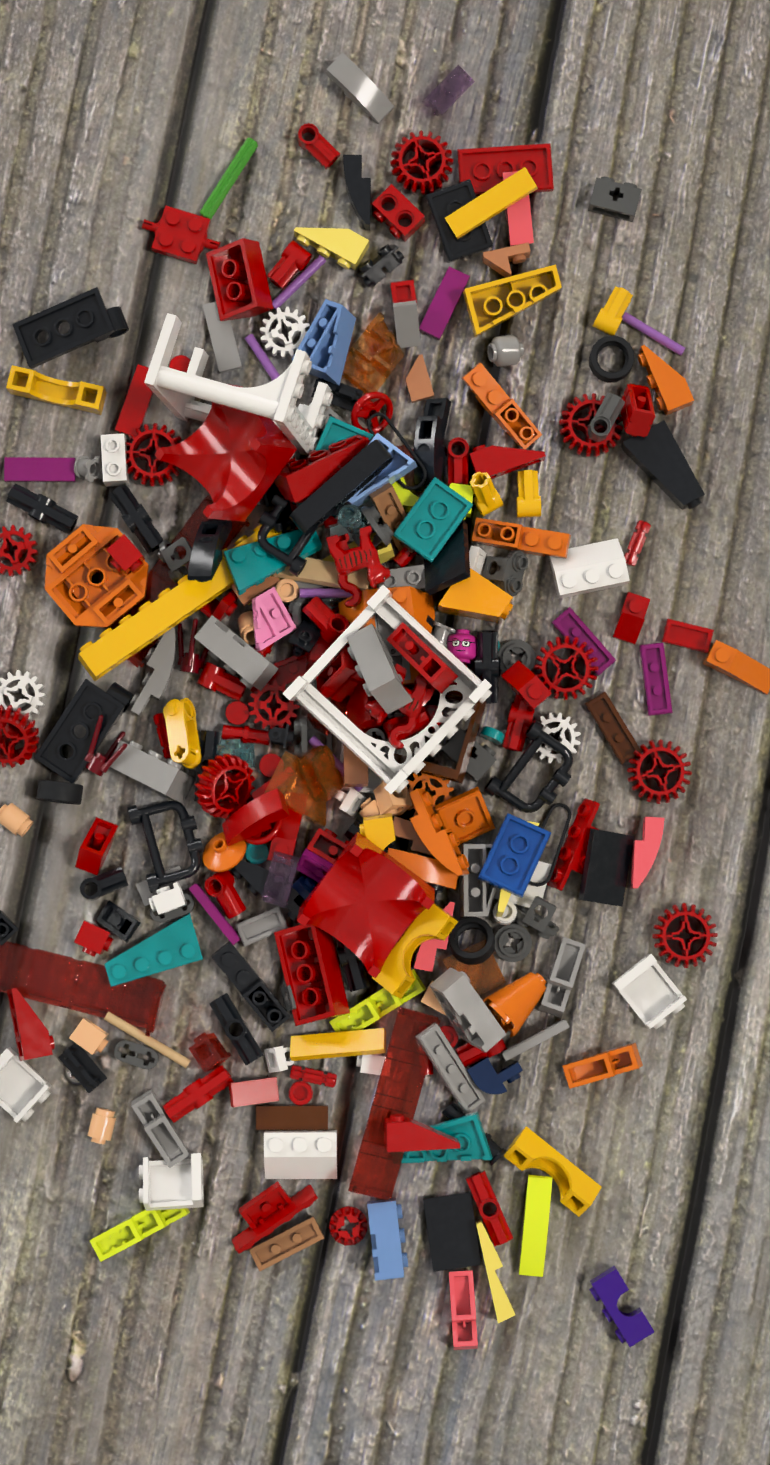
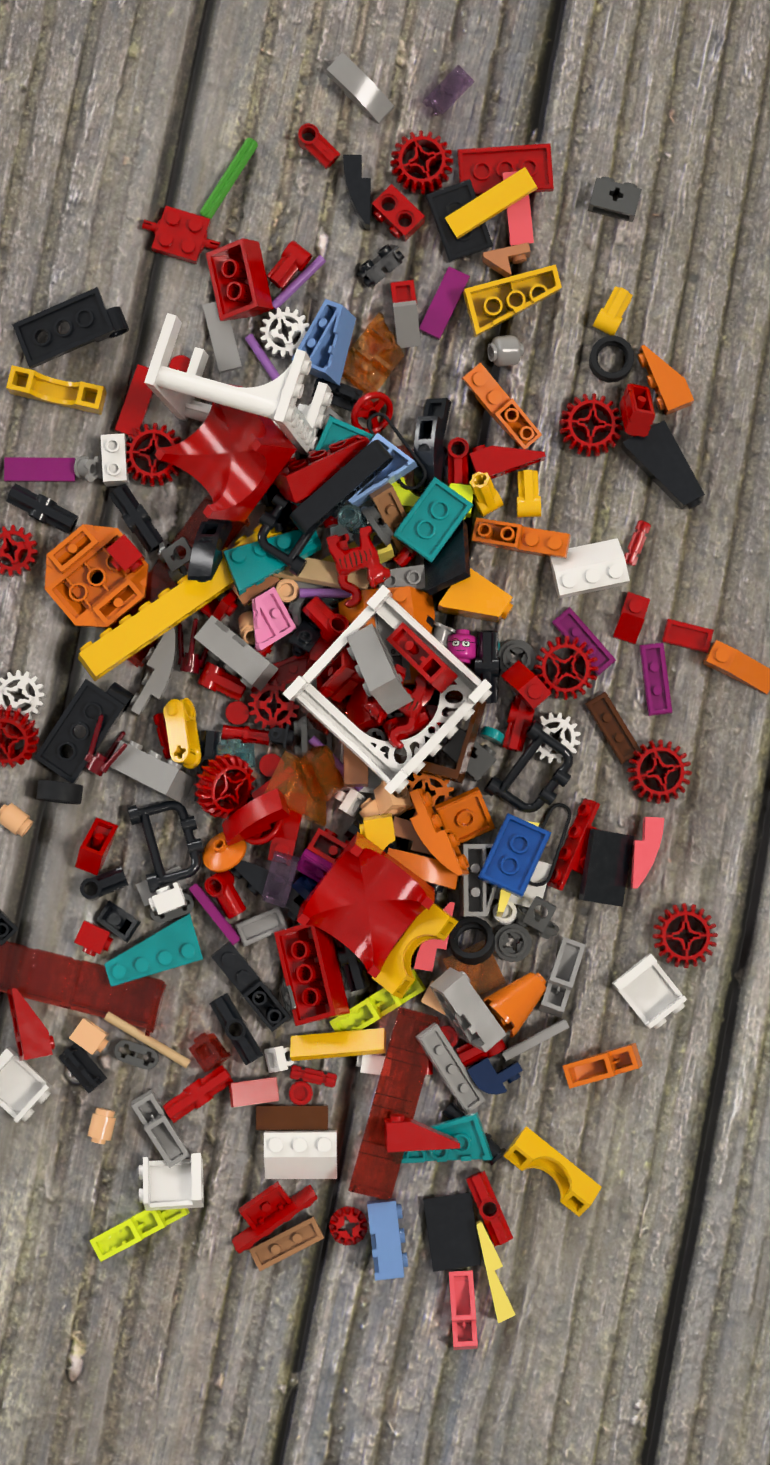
(257, 853): teal tile -> none
(339, 244): light yellow slope -> none
(418, 381): nougat tile -> none
(476, 558): white tile -> none
(510, 573): dark grey bracket -> none
(535, 1225): neon yellow slope -> none
(605, 416): dark grey piece -> none
(631, 1326): dark purple arch -> none
(652, 333): medium lavender bar -> none

